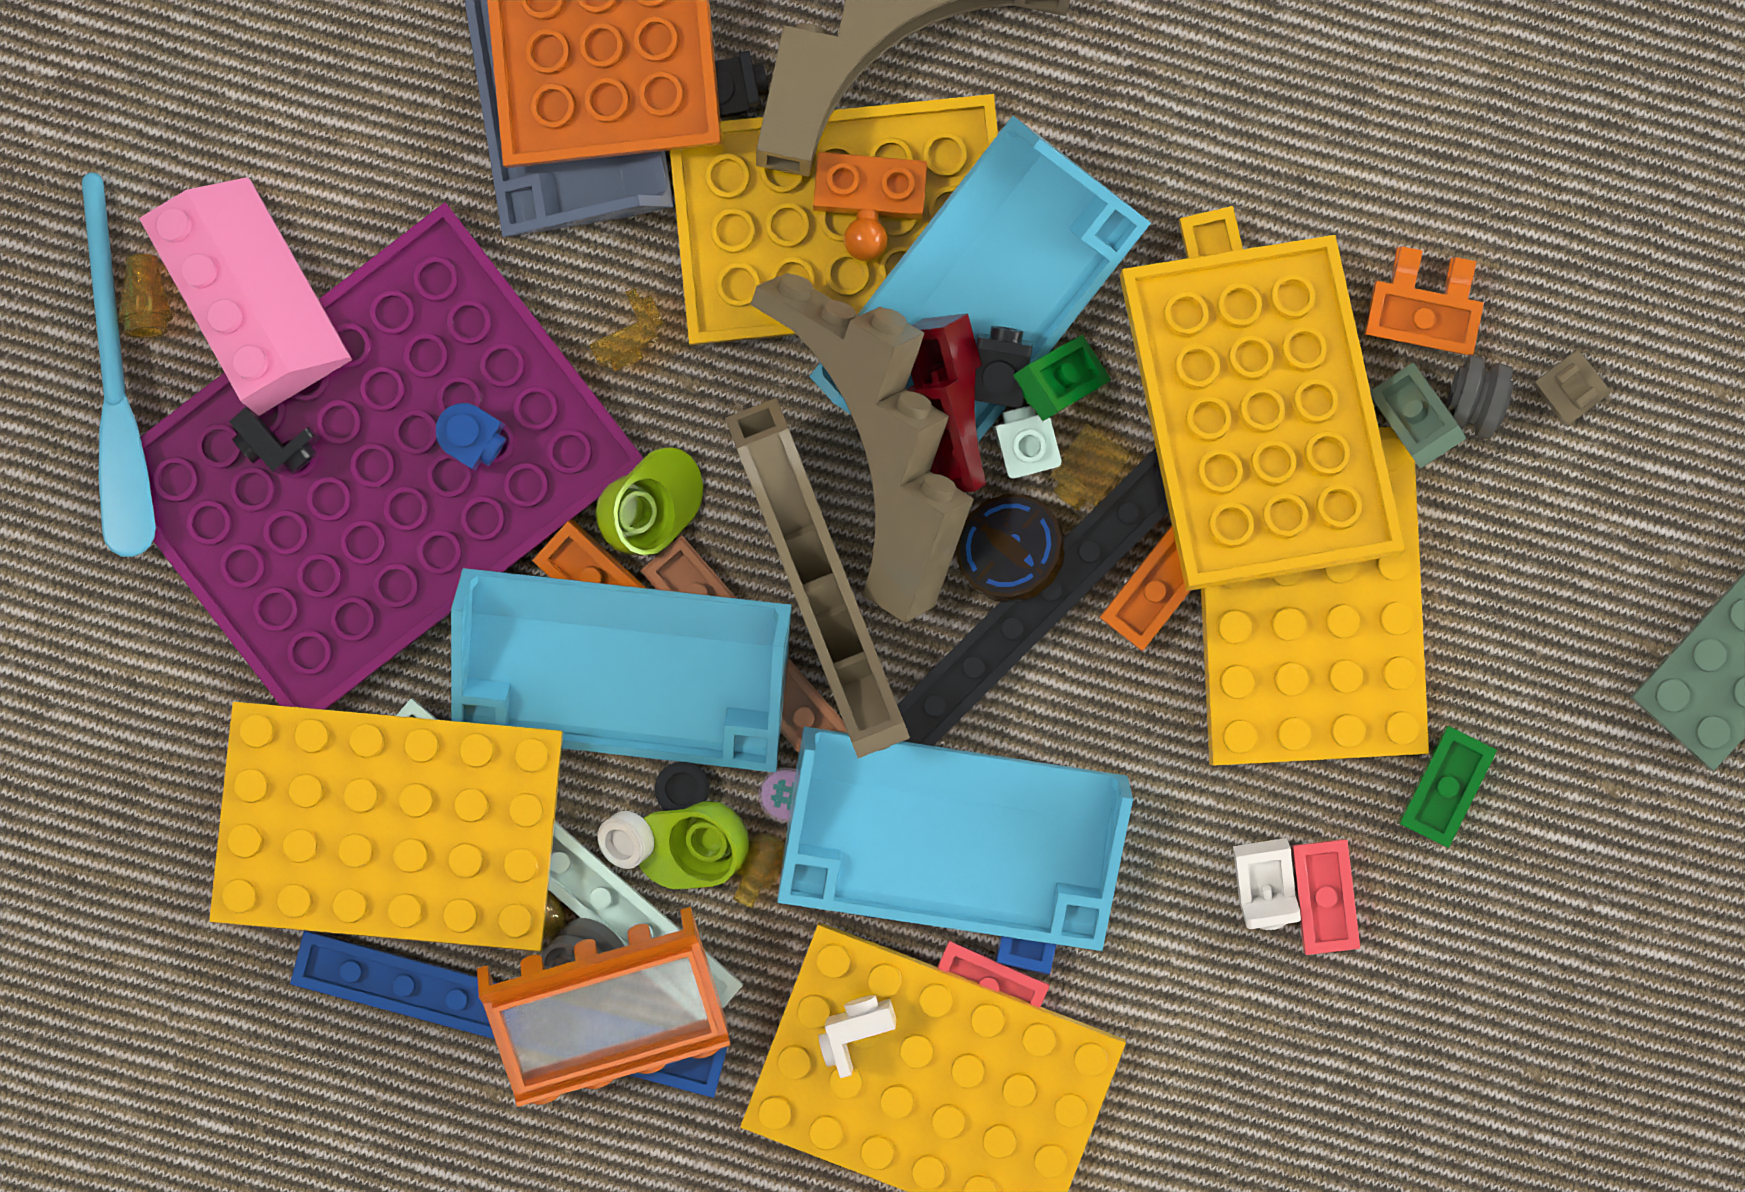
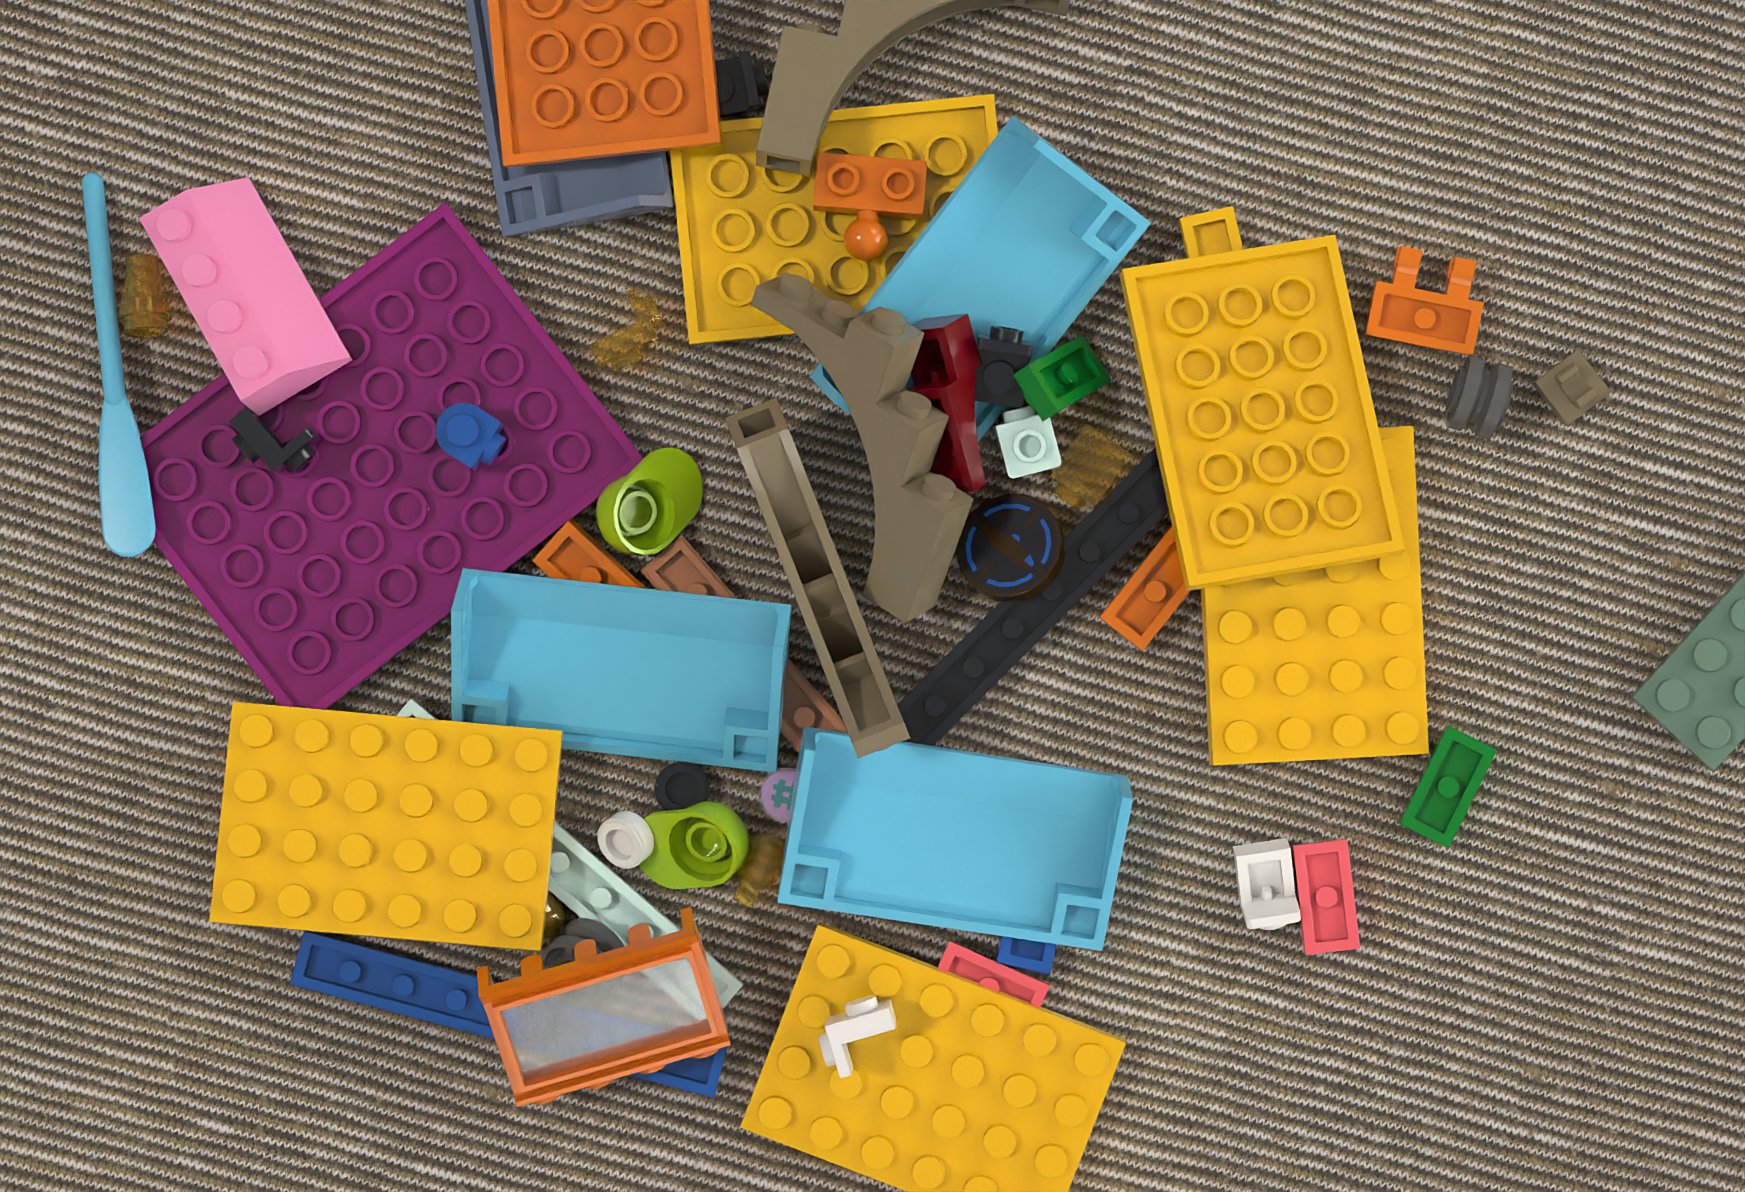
(1417, 415): sand green plate -> none

